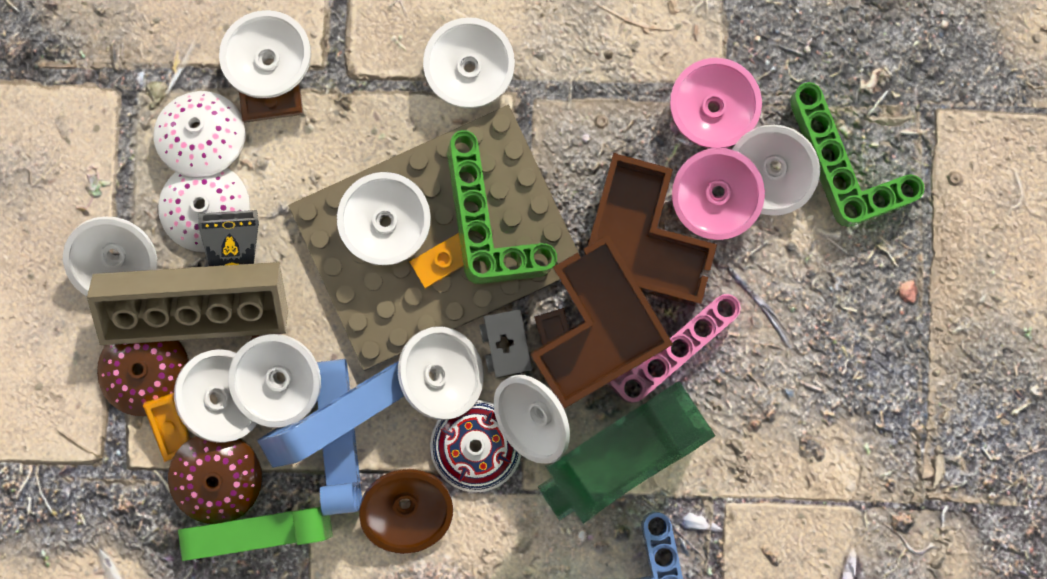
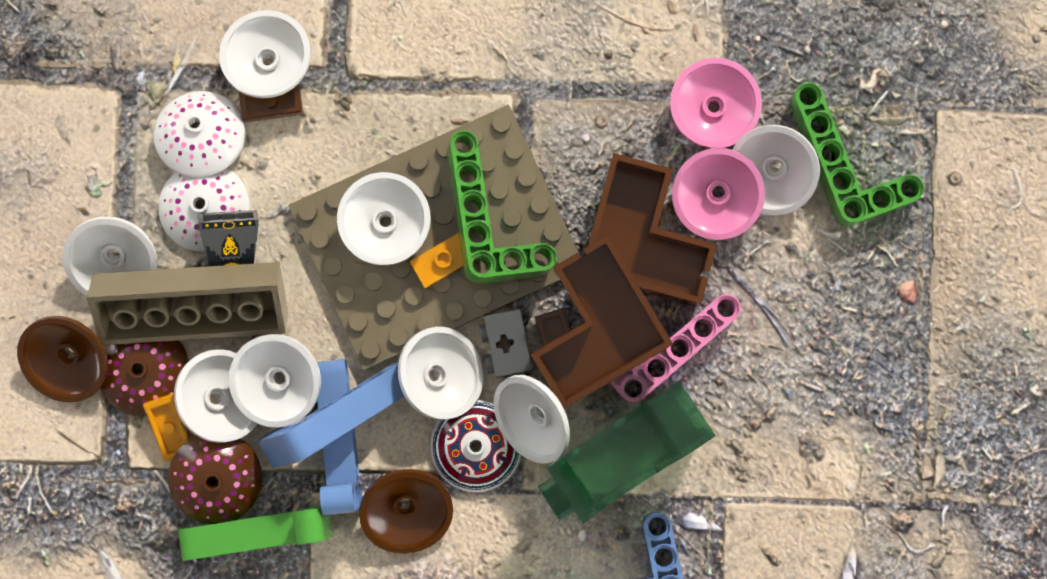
(53, 368): none -> reddish brown dish
(465, 43): white dish -> none

